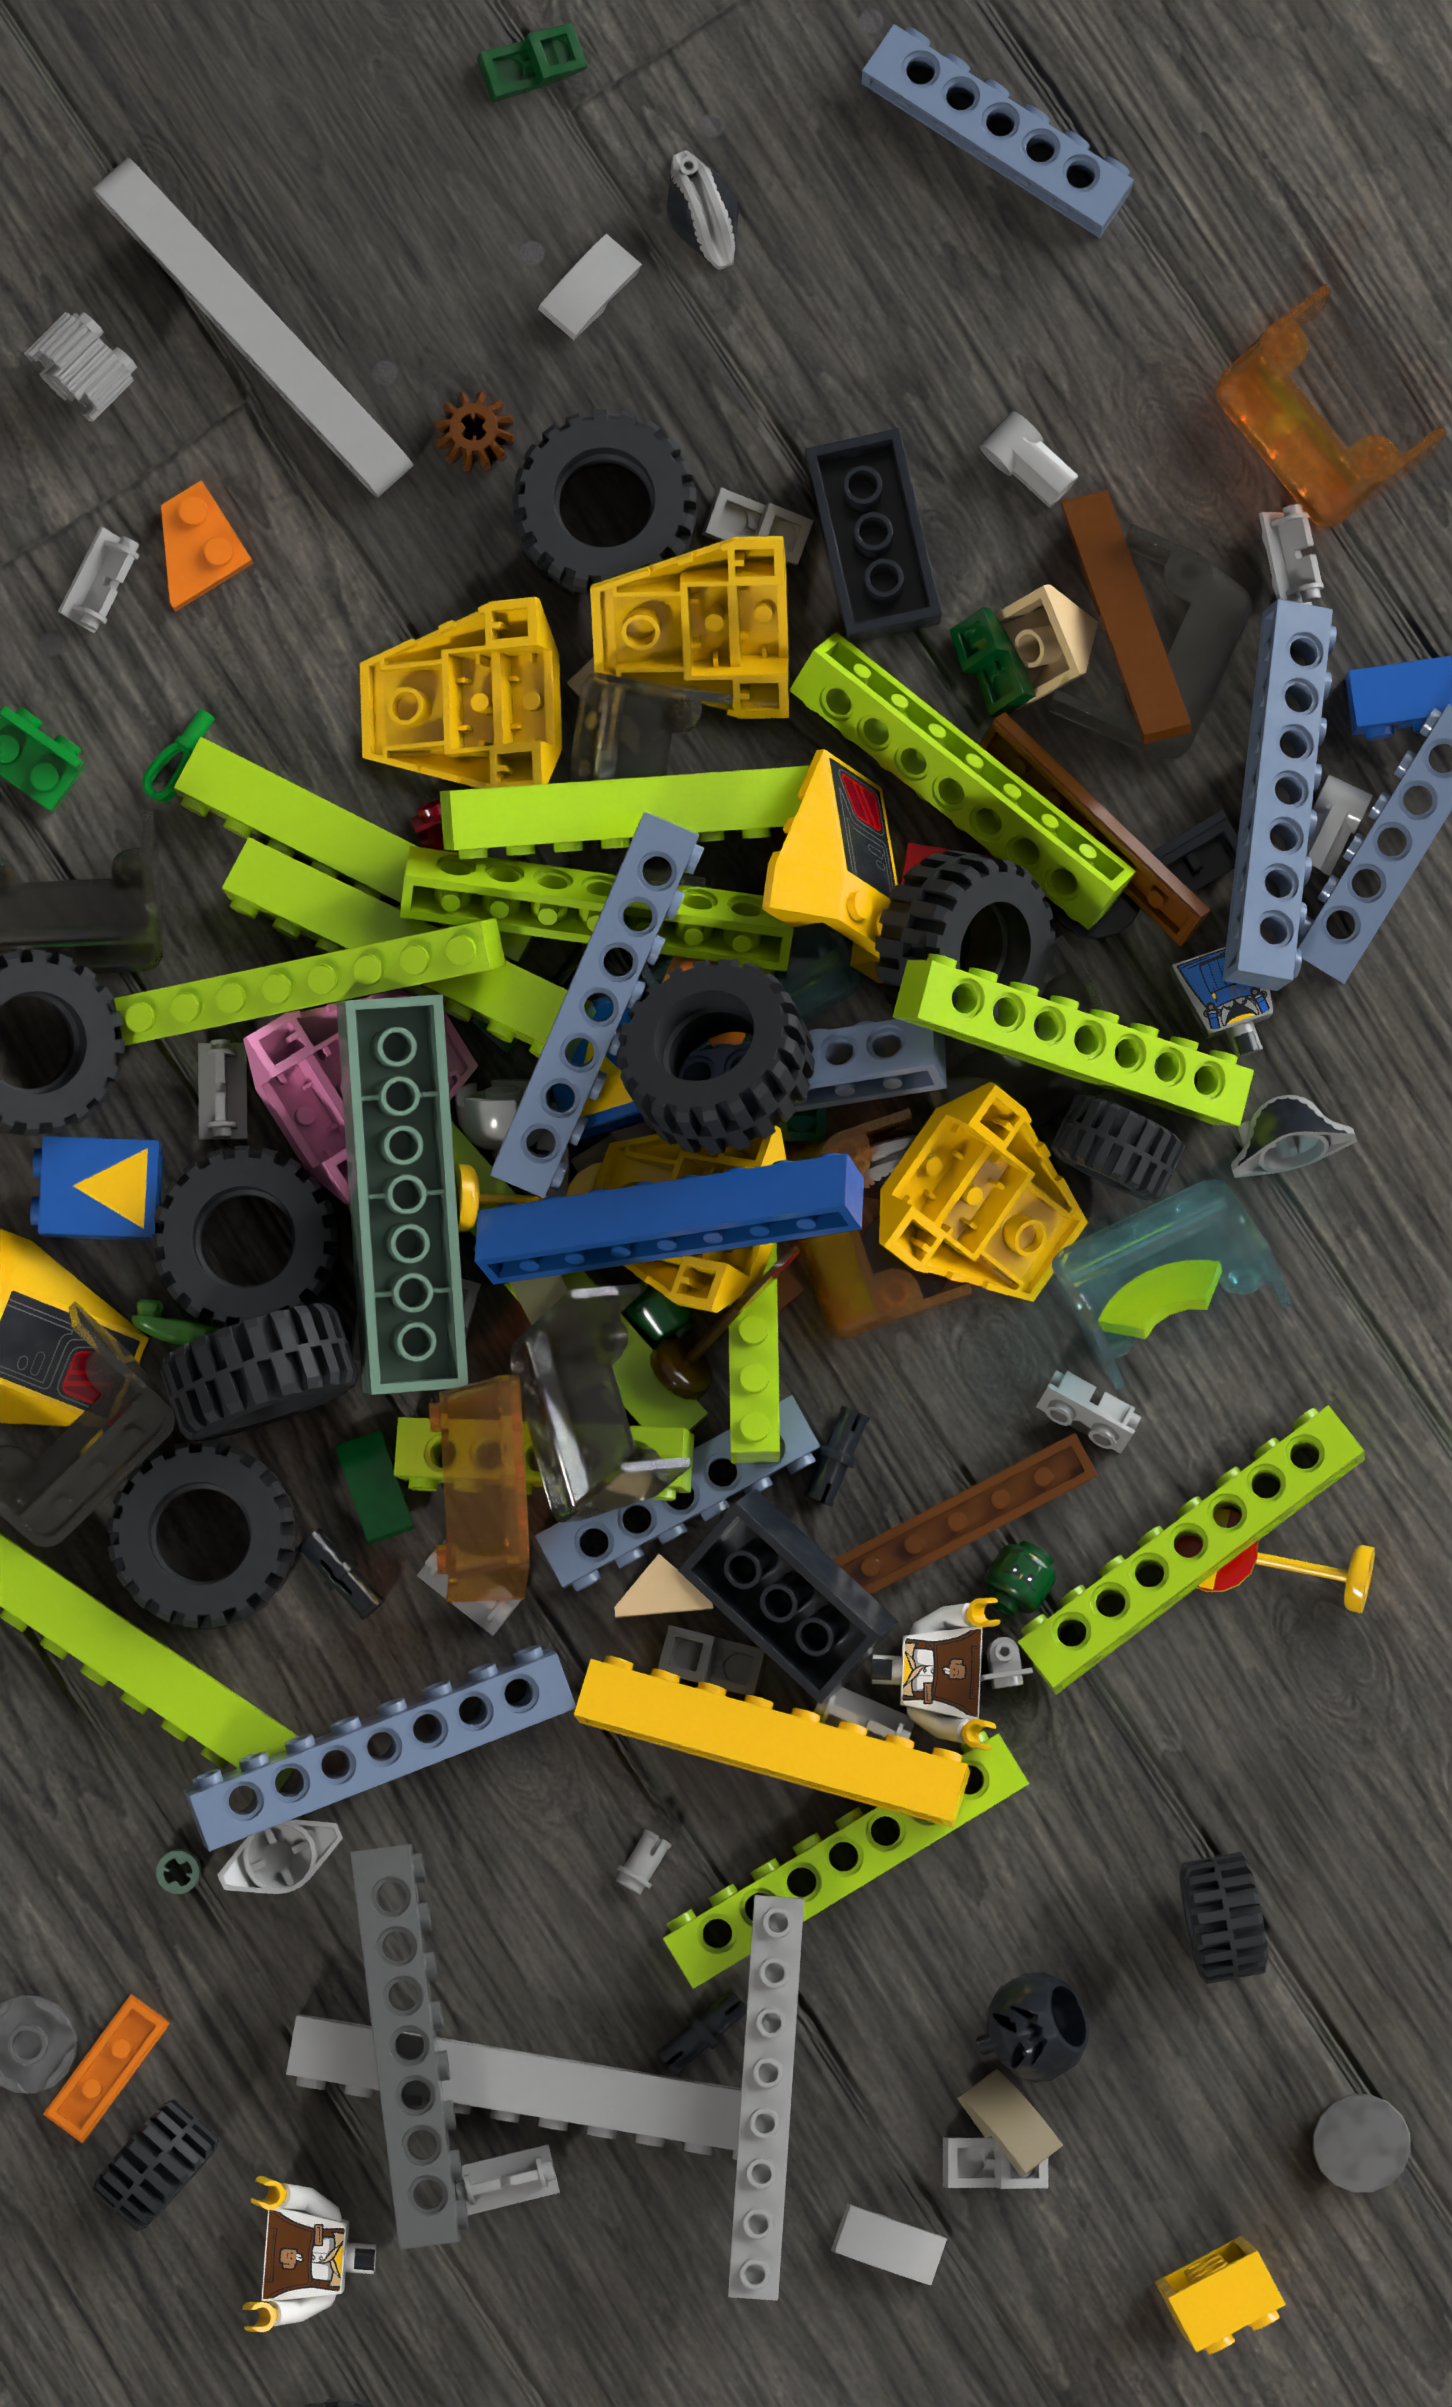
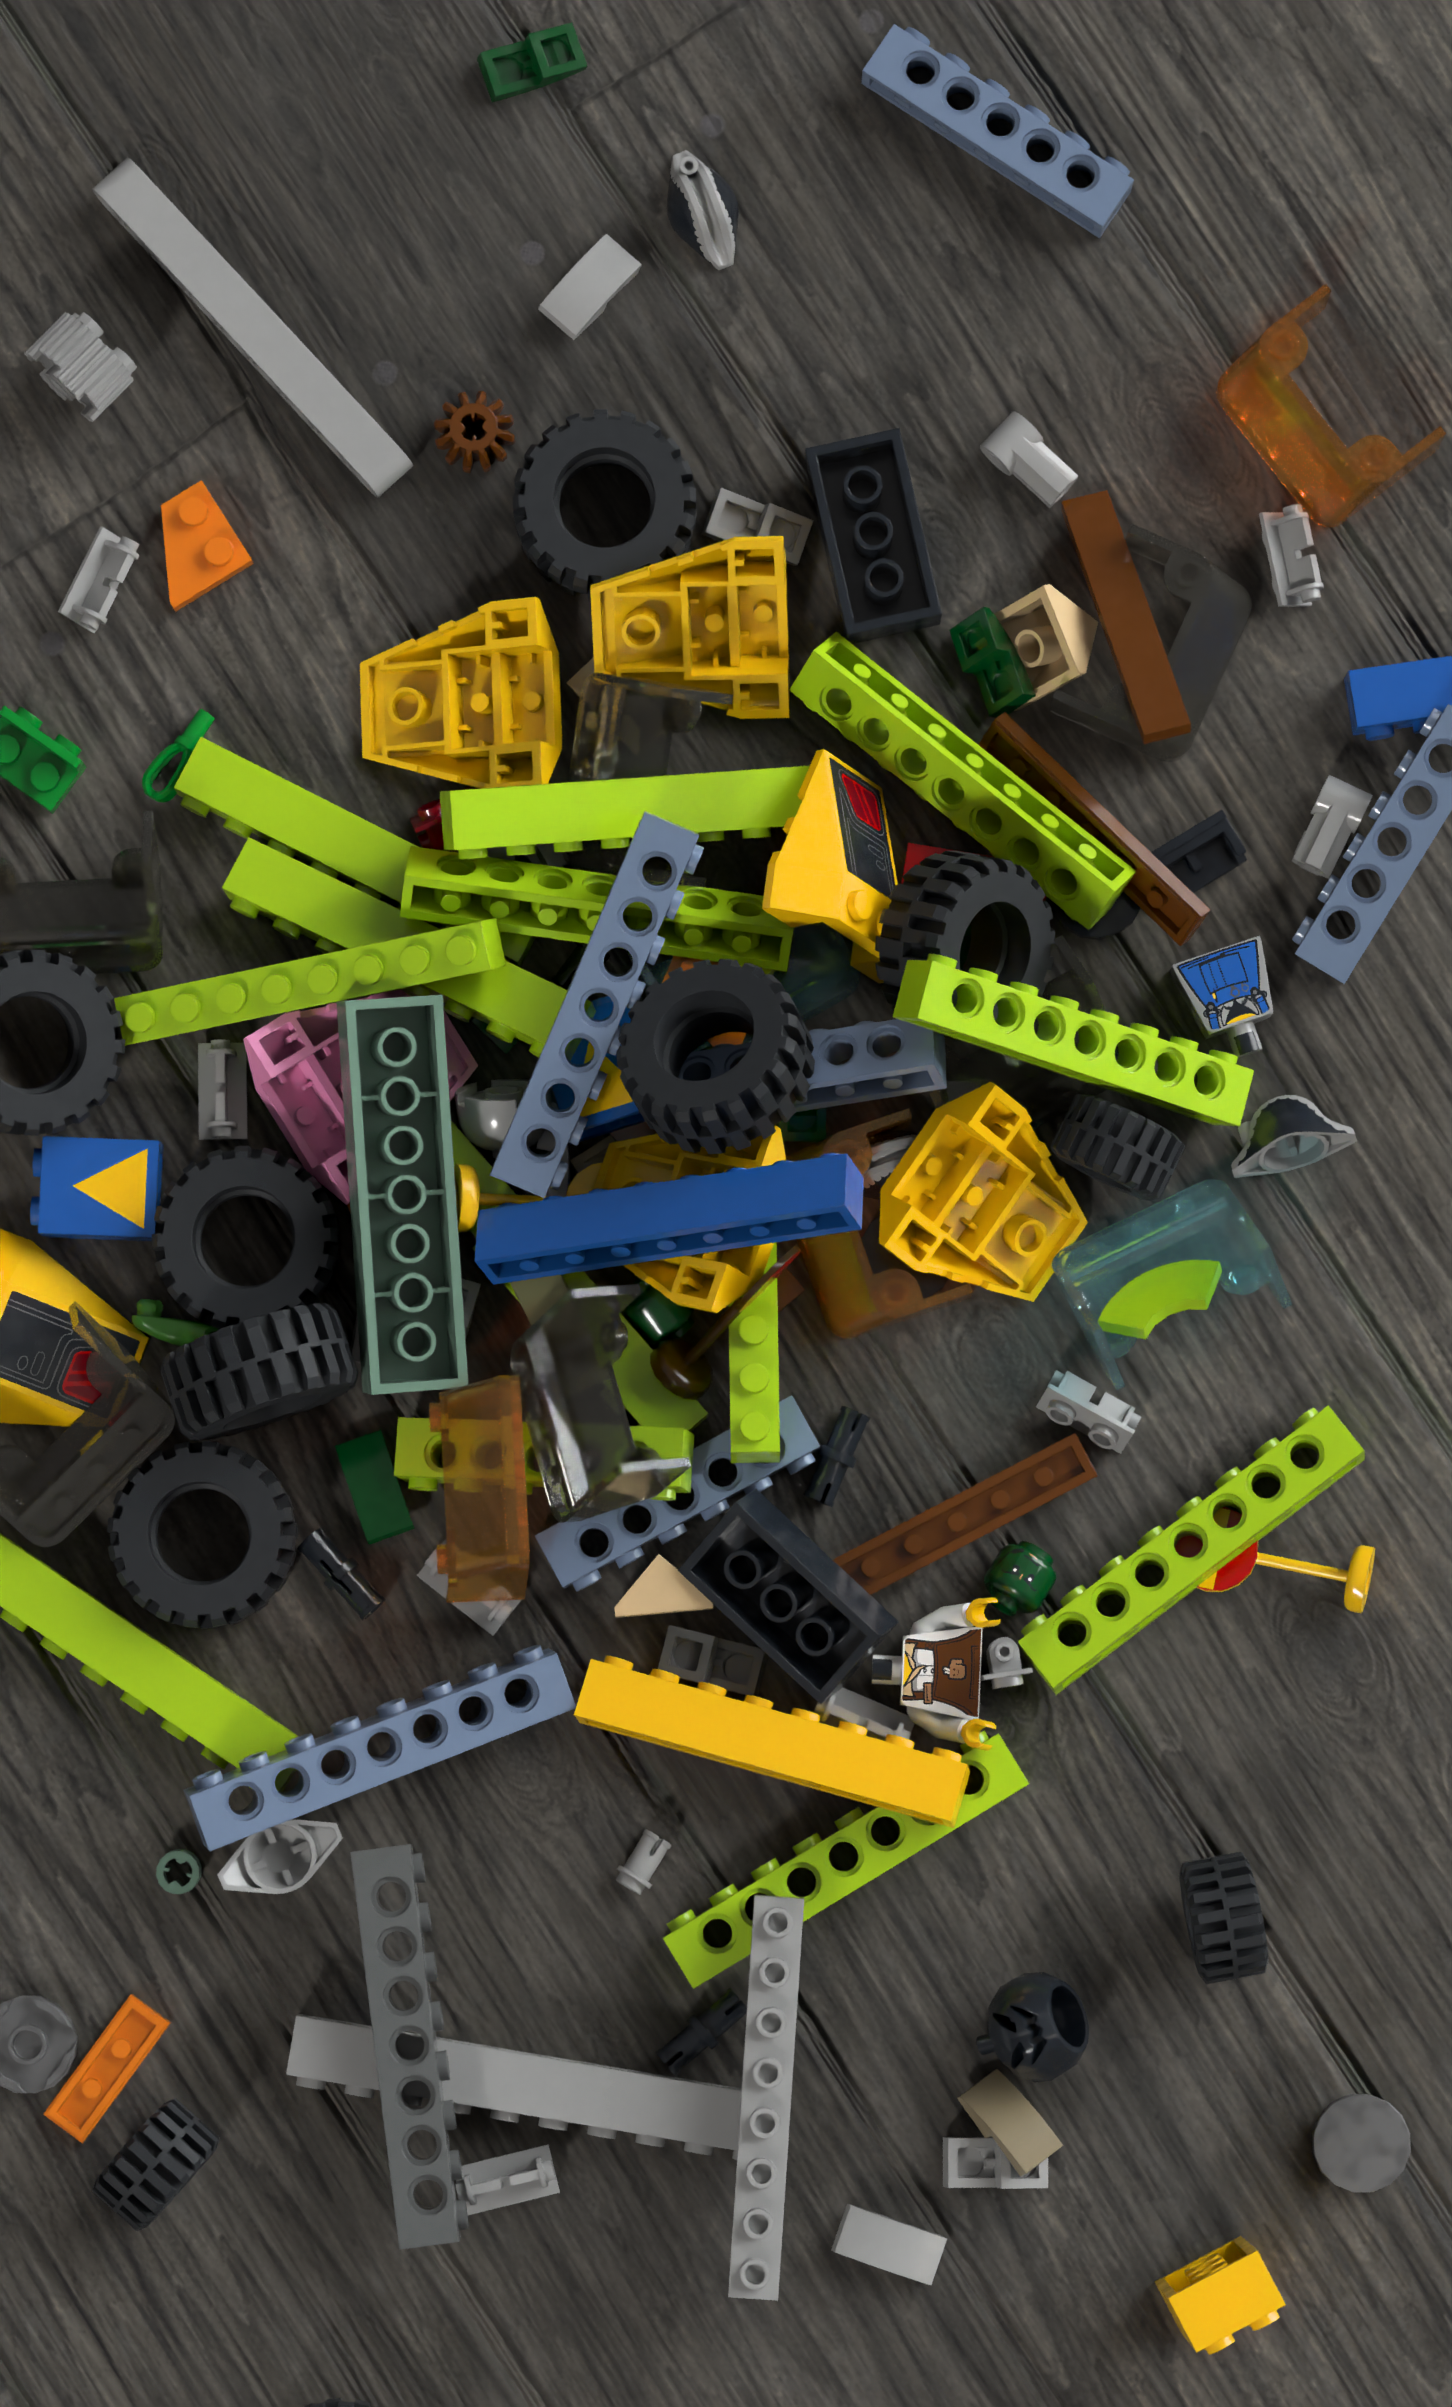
(304, 2255): torso -> none
(1247, 955): sand blue brick -> none

